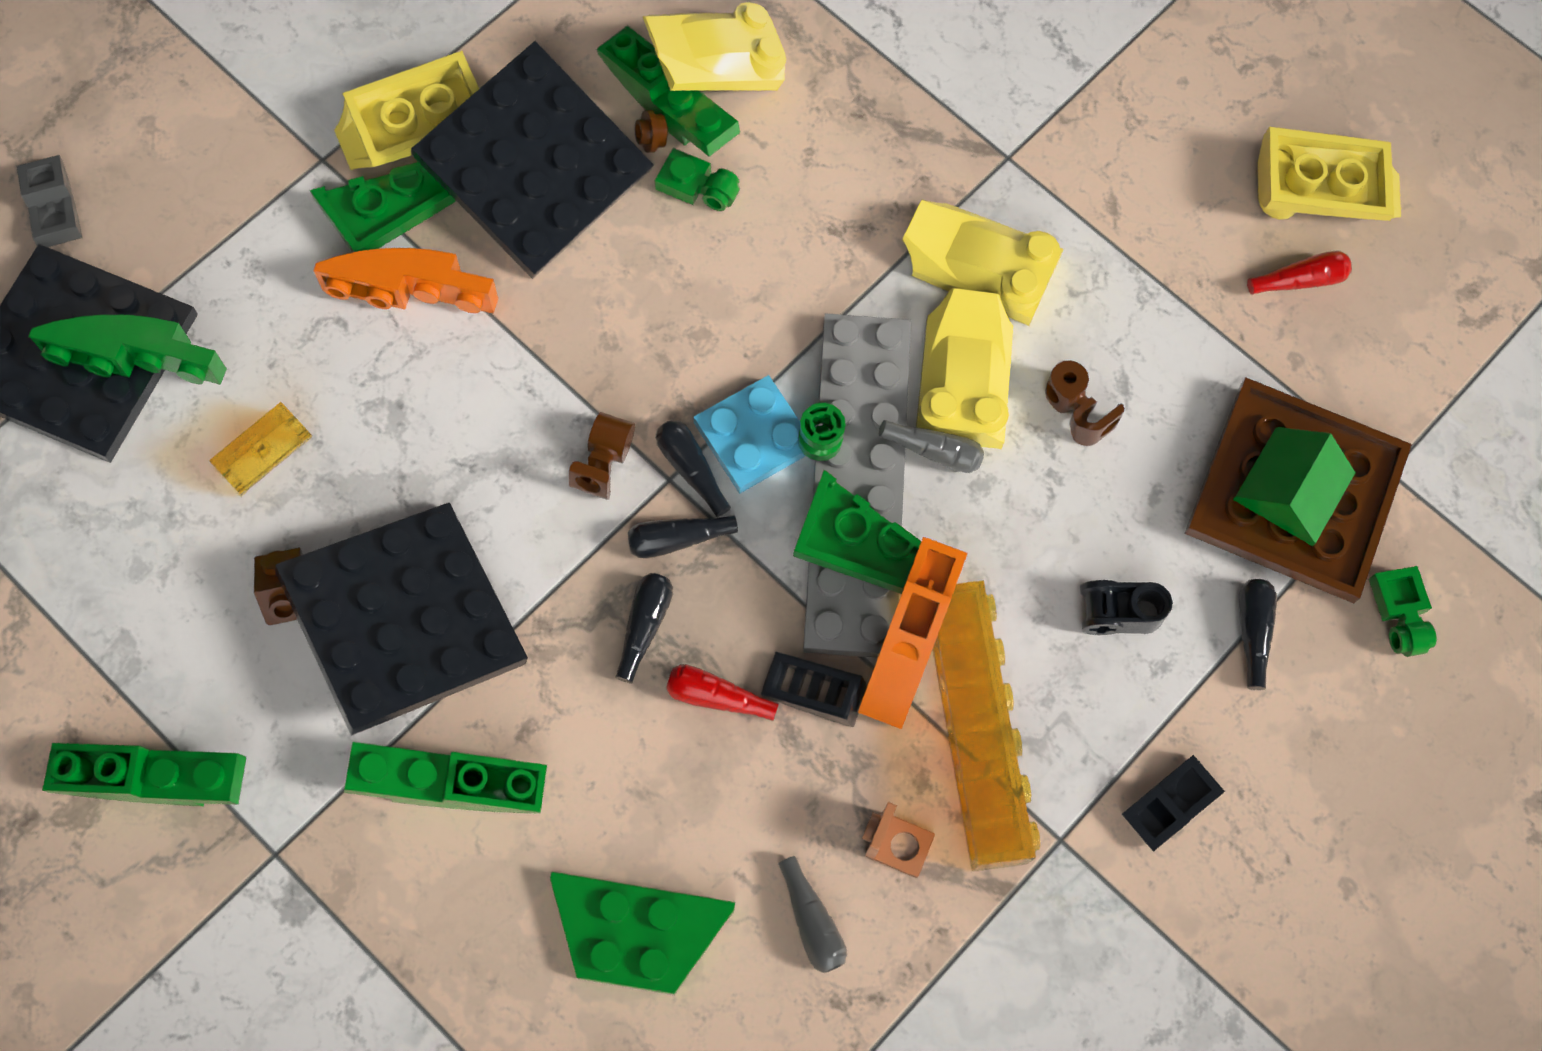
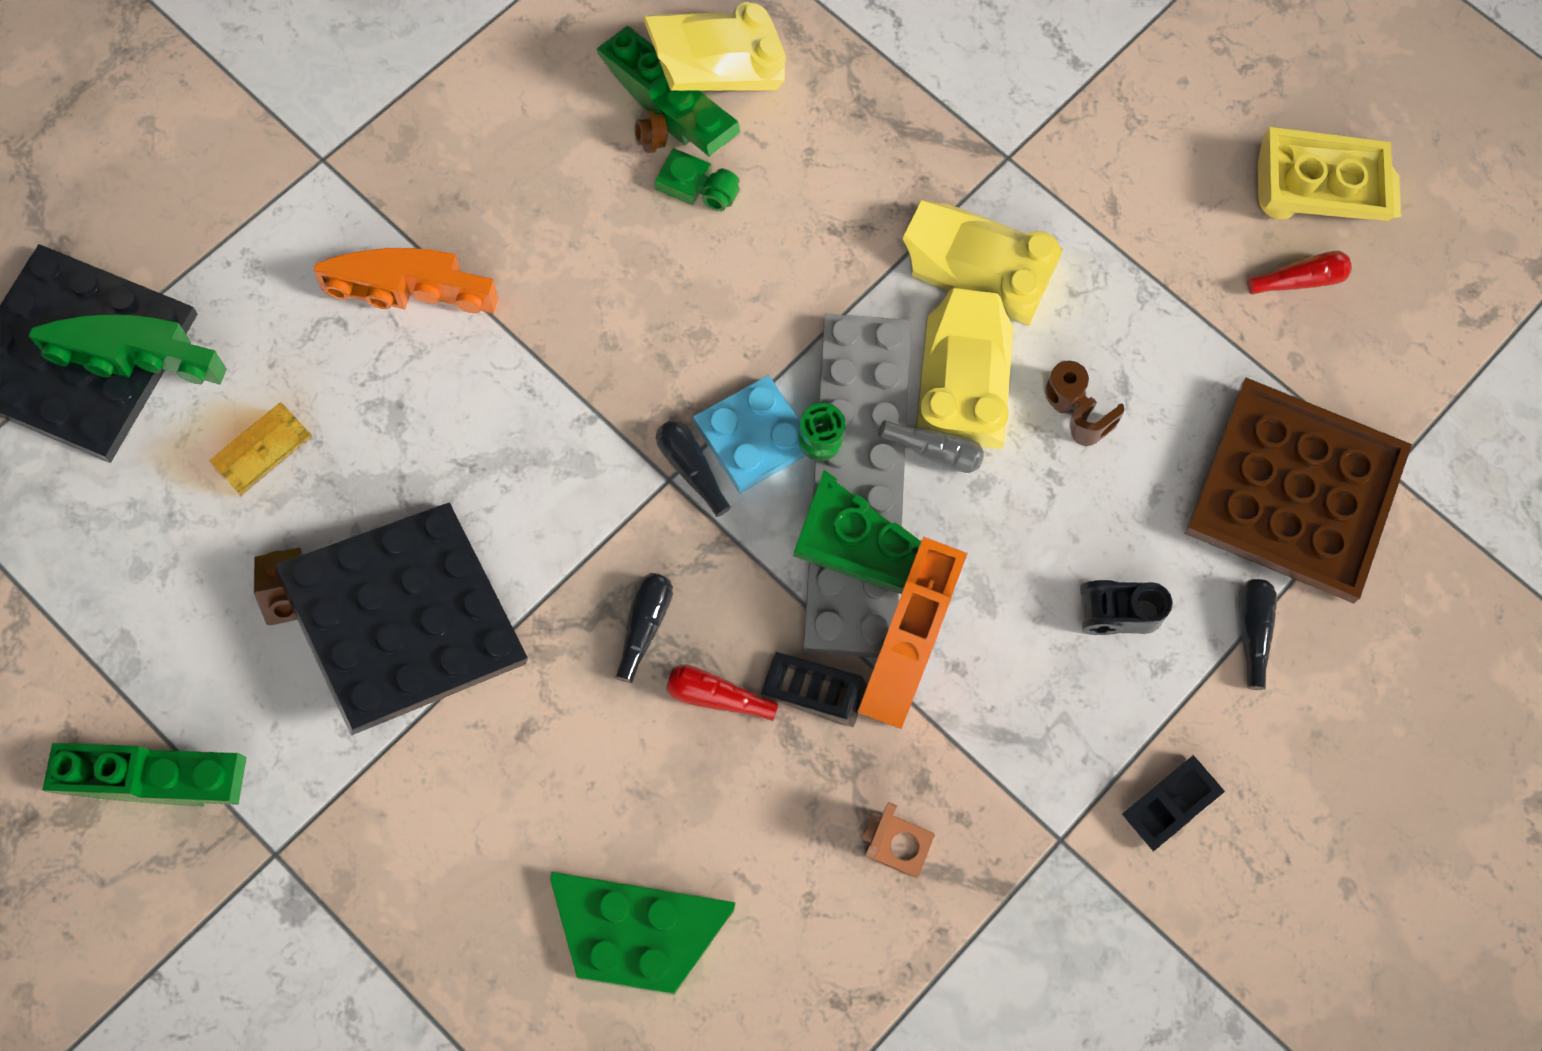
(49, 201): dark grey slope -> none
(383, 207): green wing -> none
(396, 112): light yellow slope -> none
(445, 780): green slope -> none
(532, 159): black plate -> none
(607, 442): reddish brown leg -> none
(667, 536): black piece -> none
(816, 928): dark grey piece -> none
(981, 733): clear yellow brick -> none
(1297, 481): green slope -> none
(1403, 597): green plate -> none

